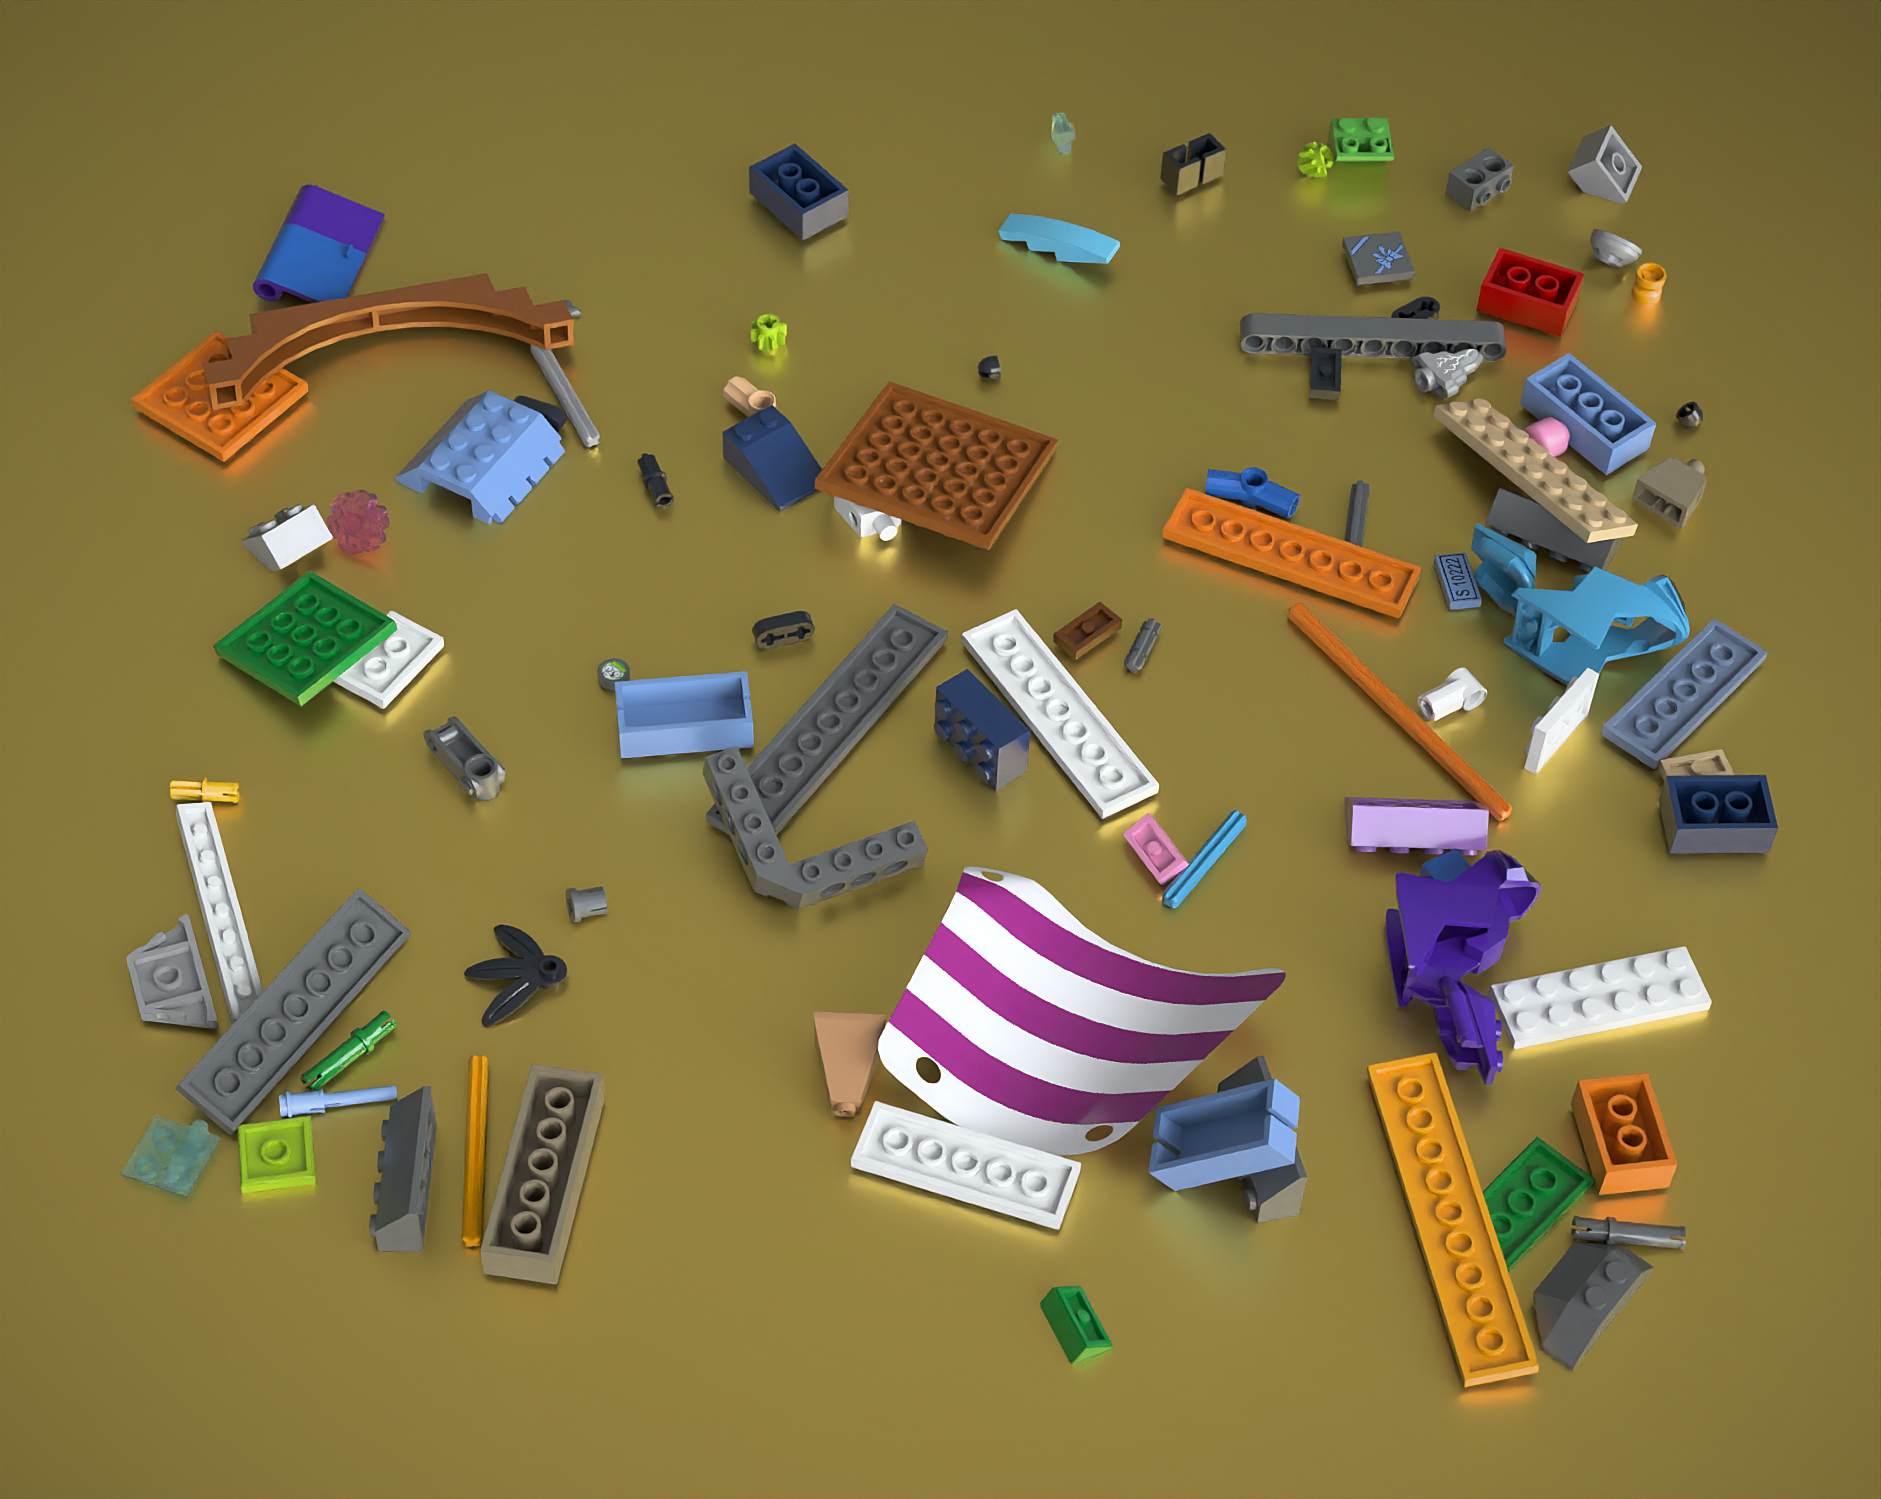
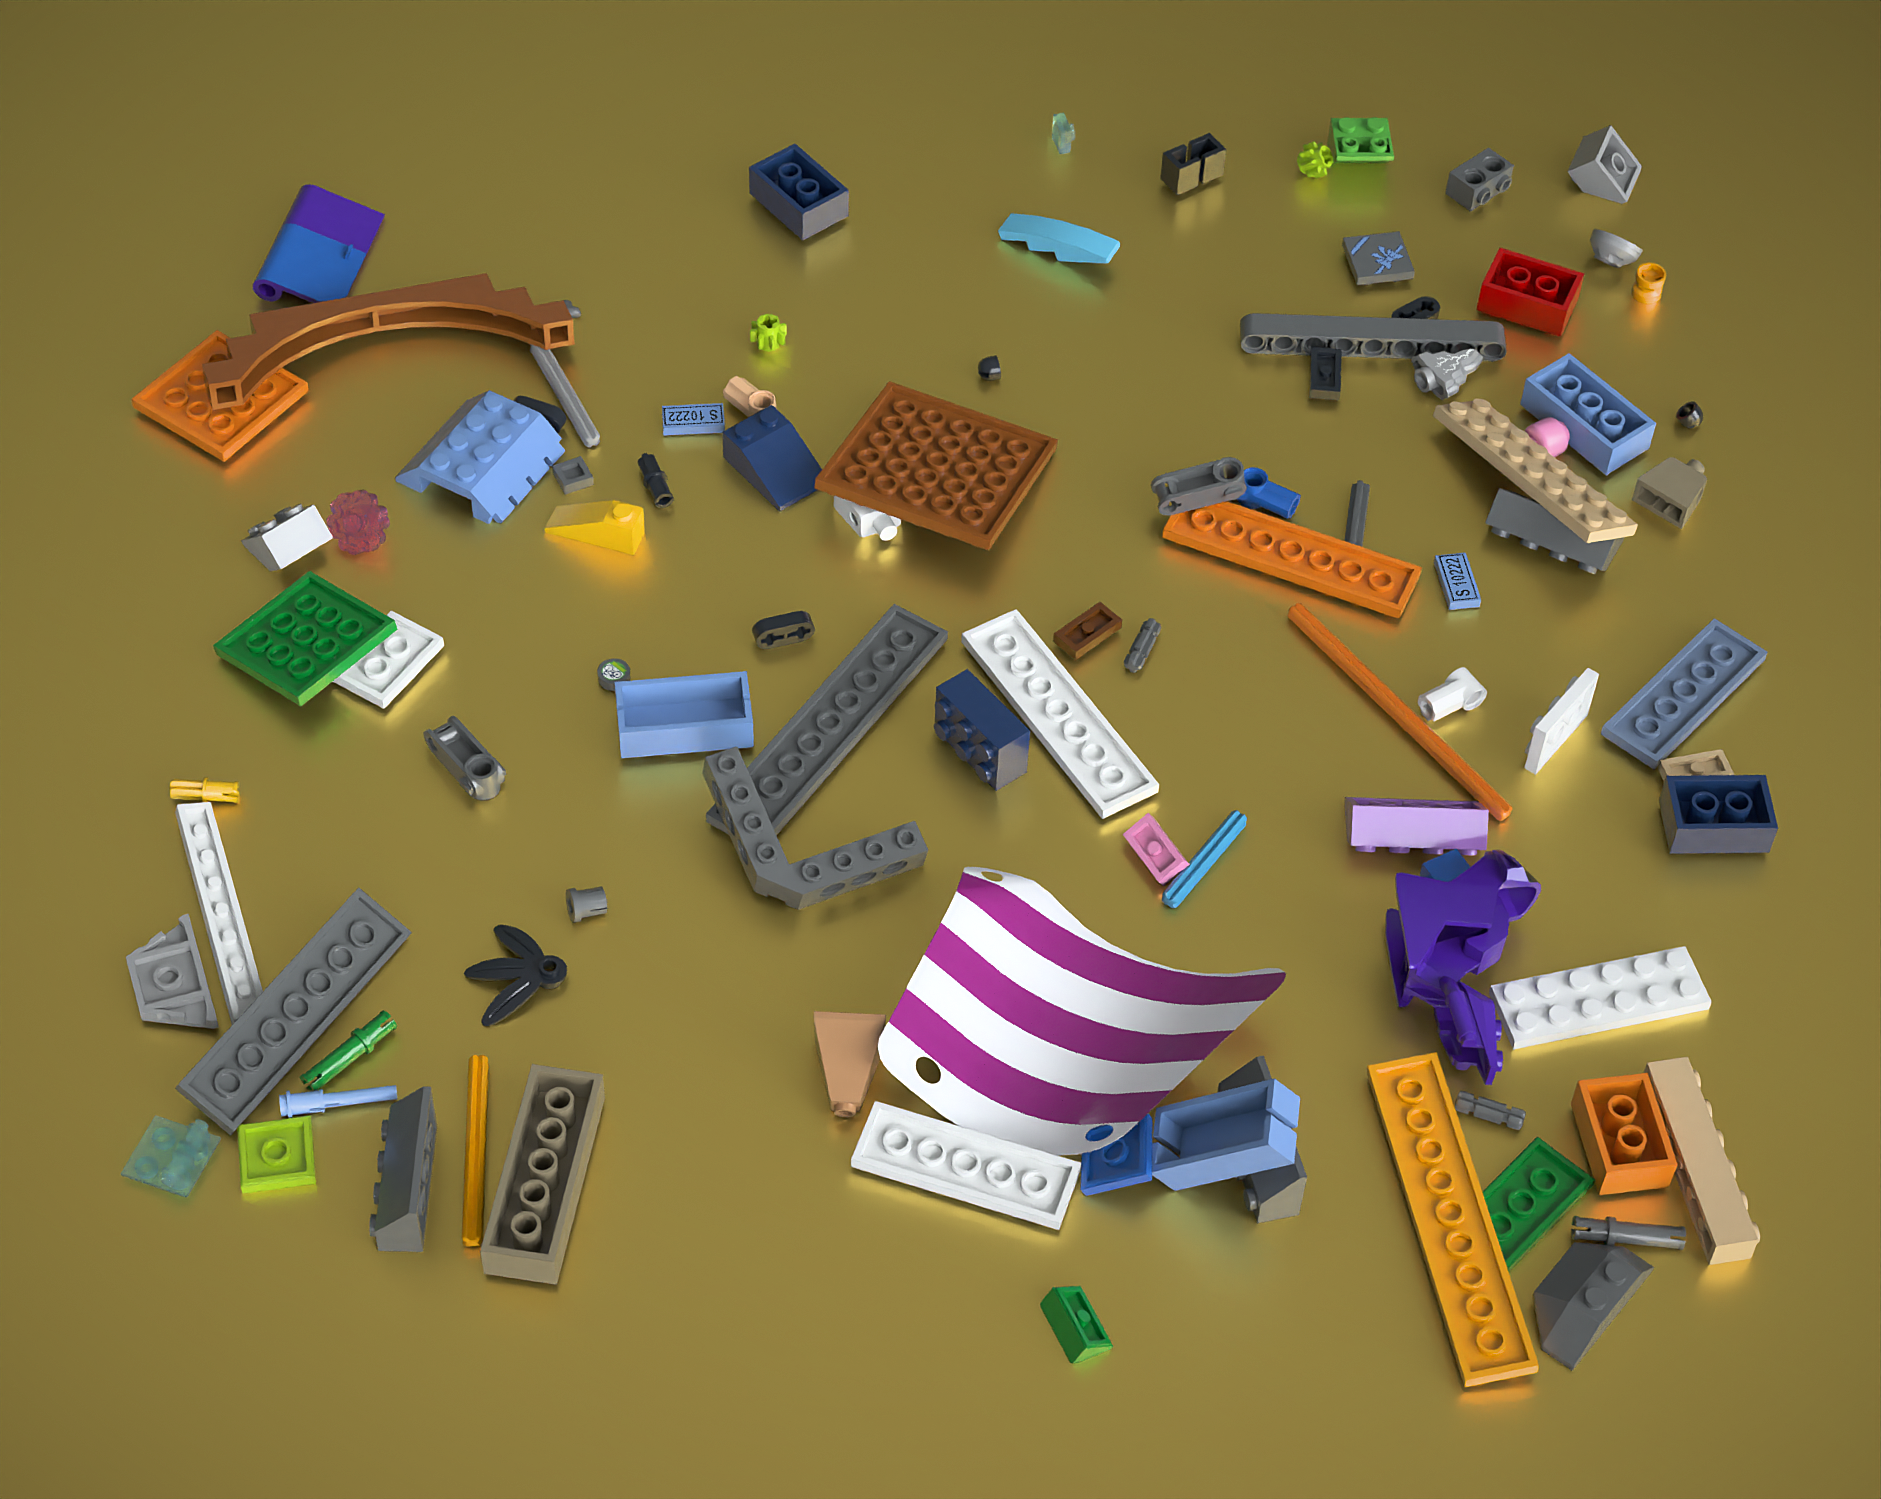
(573, 475): none -> dark grey tile
(600, 523): none -> yellow slope
(693, 419): none -> medium blue tile
(1119, 1163): none -> blue tile
(1199, 486): none -> dark grey piece
(1490, 1110): none -> dark grey axle
(1583, 611): dark azure piece -> none
(1702, 1165): none -> tan brick

